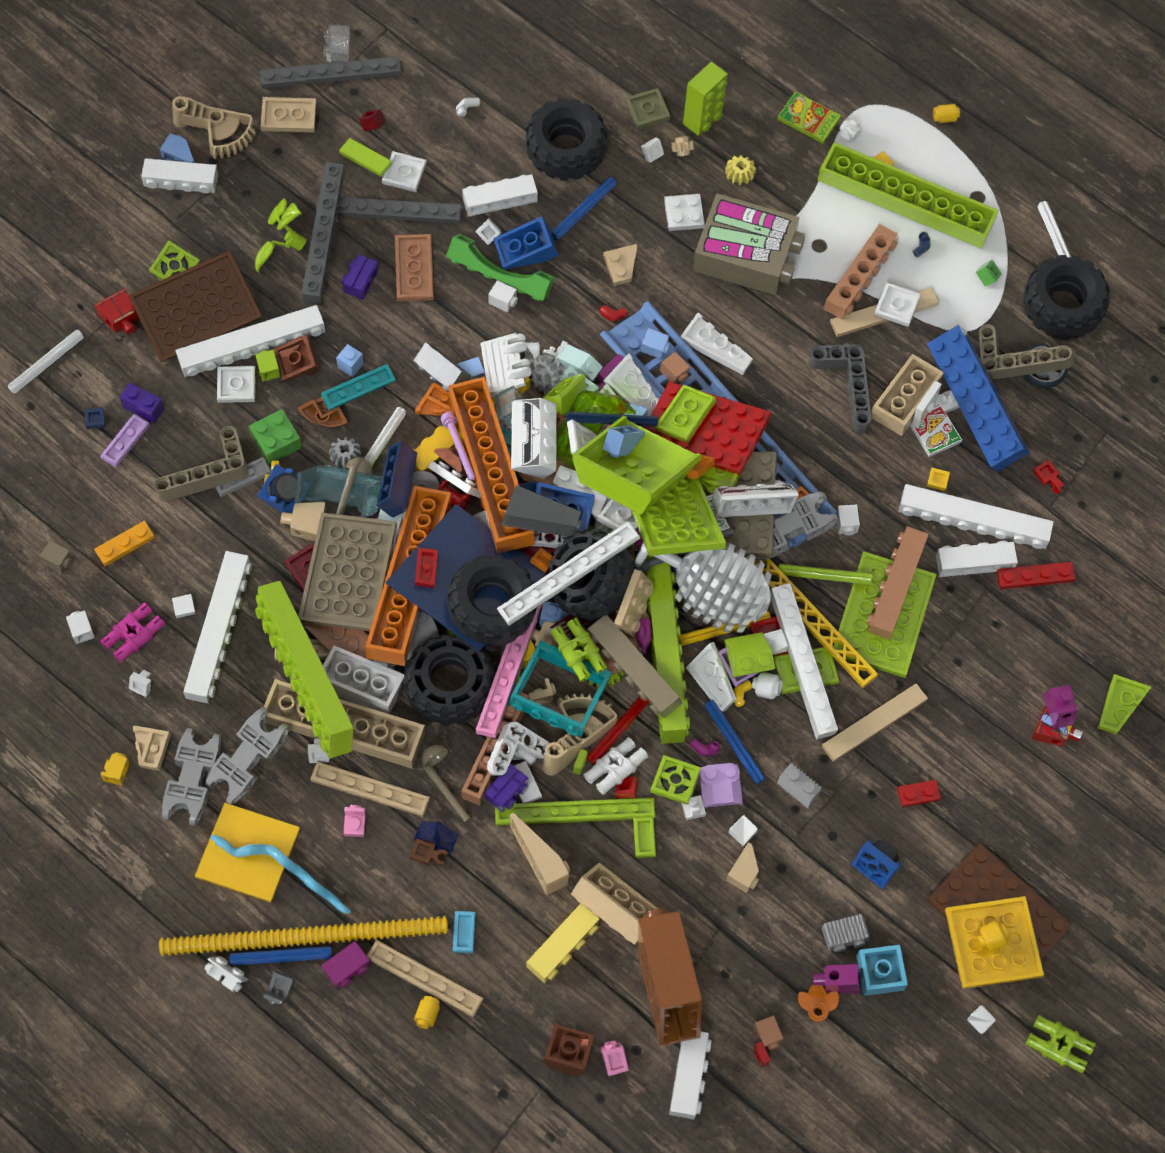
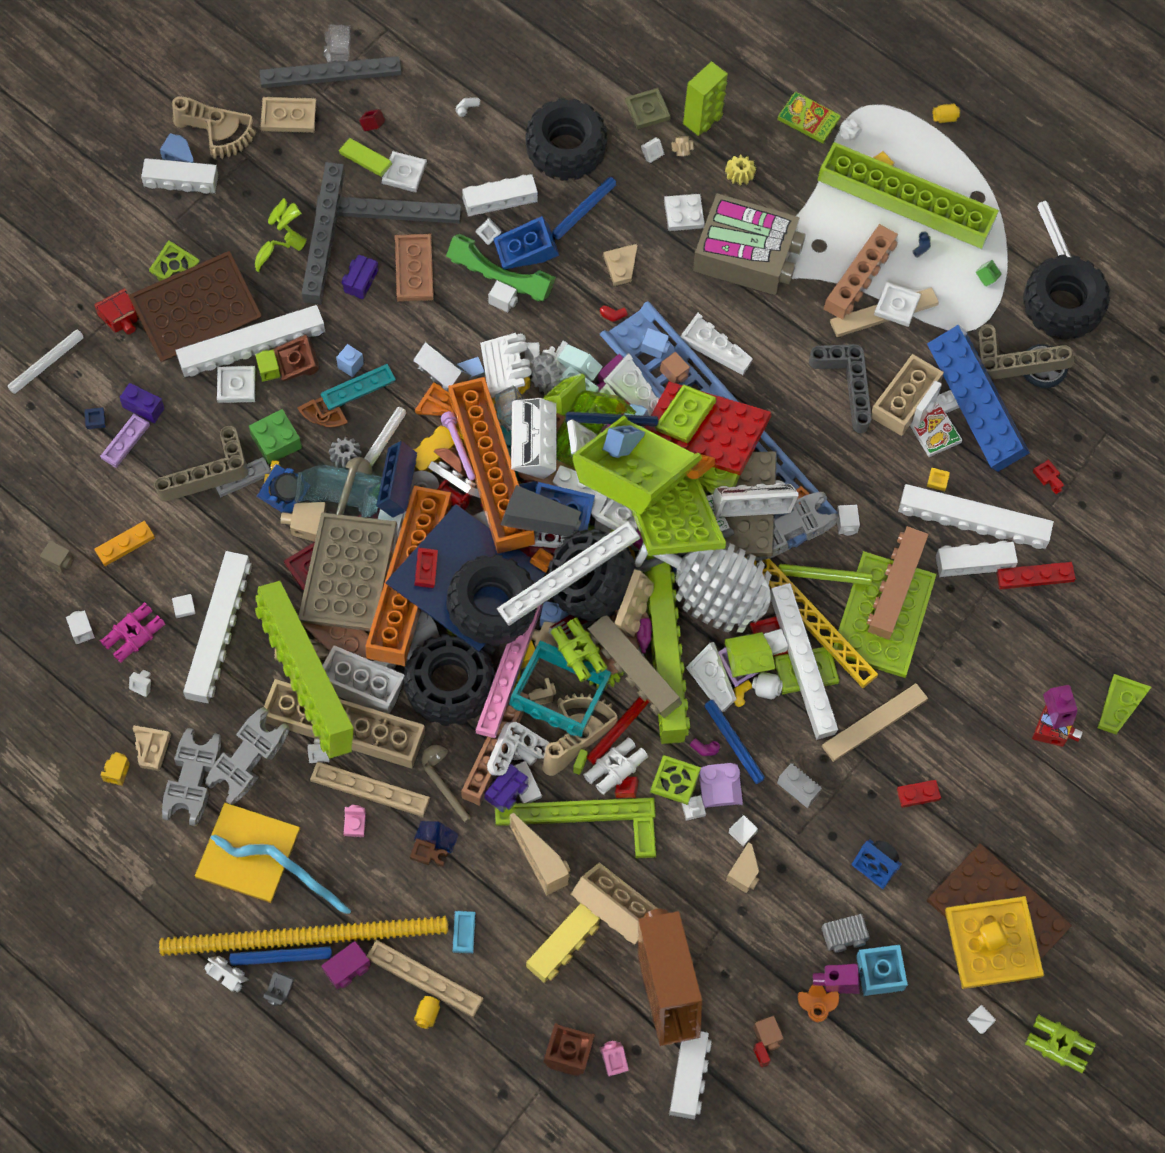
(709, 632): yellow axle -> none

